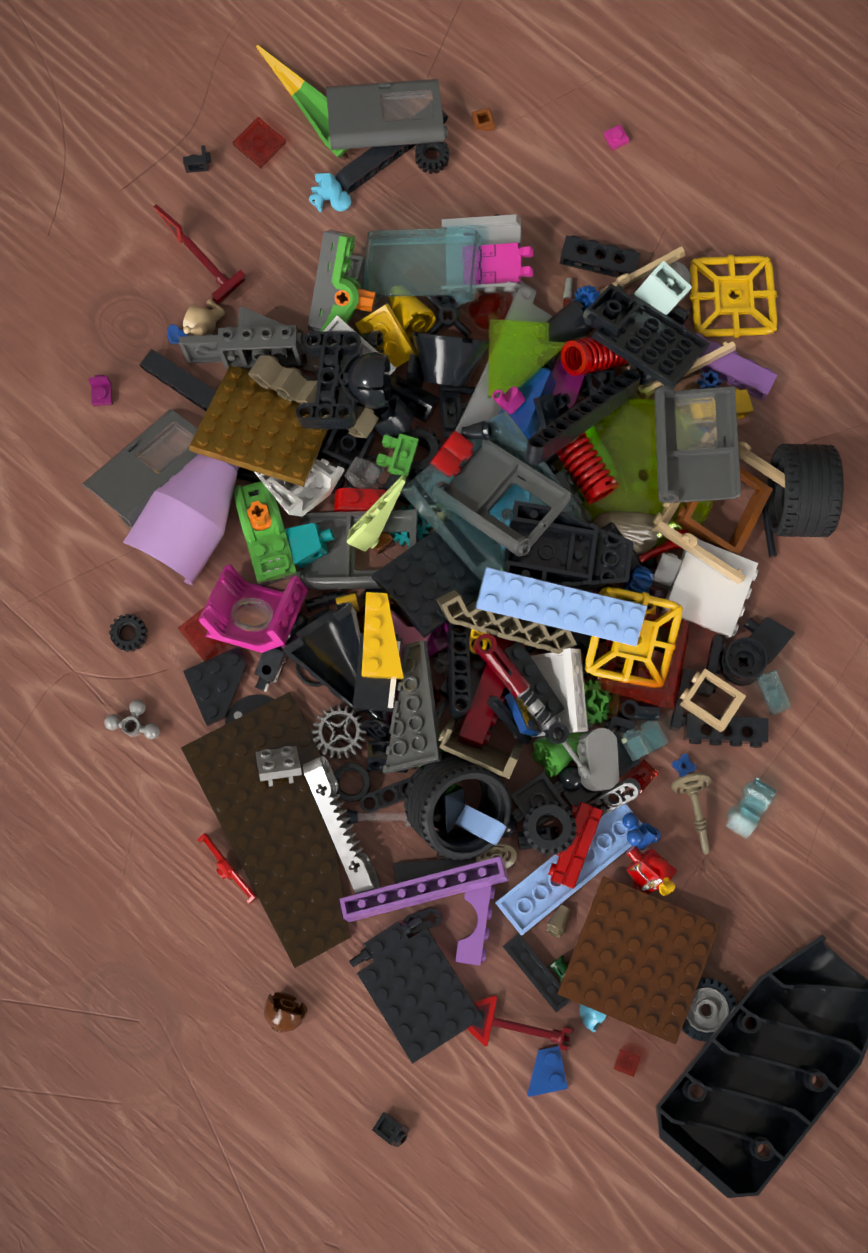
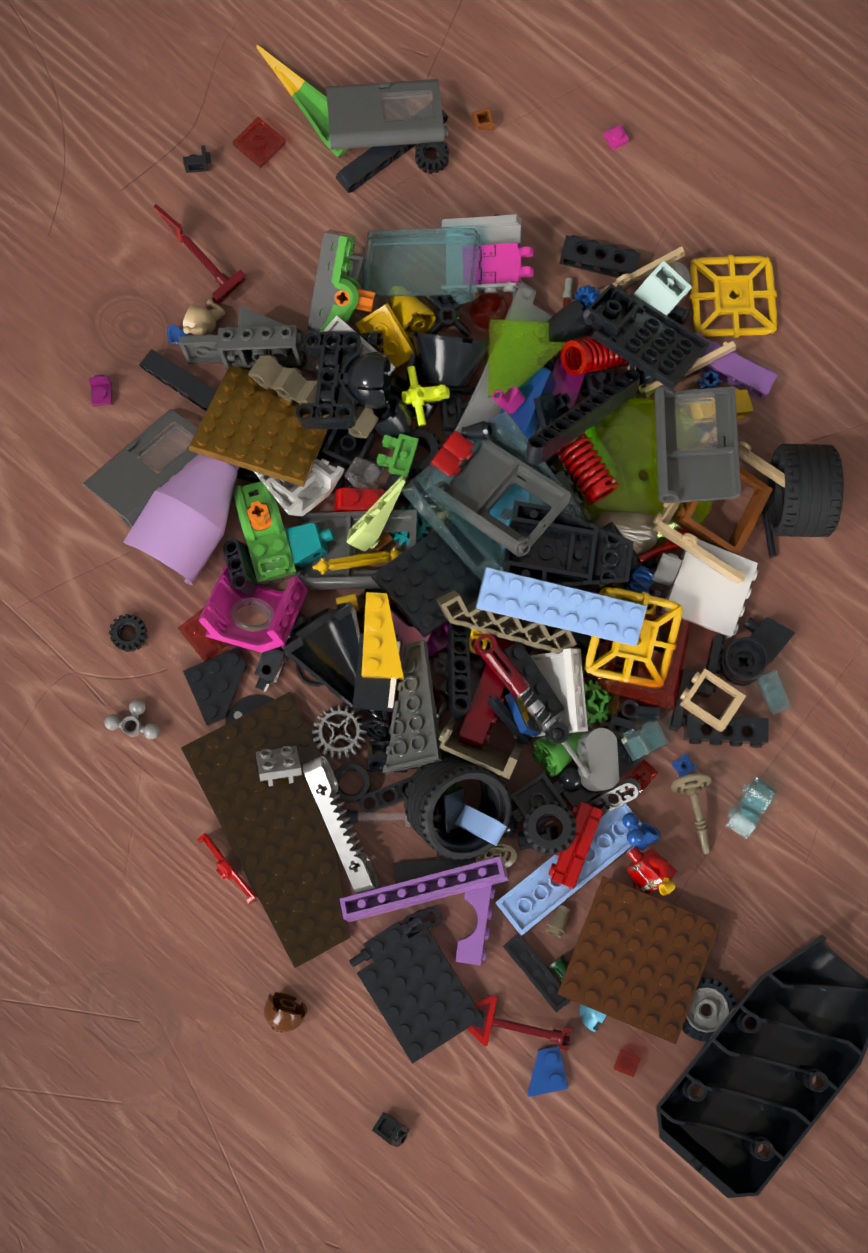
(240, 566): none -> black beam
(324, 600): black pin -> none
(329, 189): medium azure animal -> none
(356, 560): none -> yellow wheel
(419, 395): none -> neon yellow piece

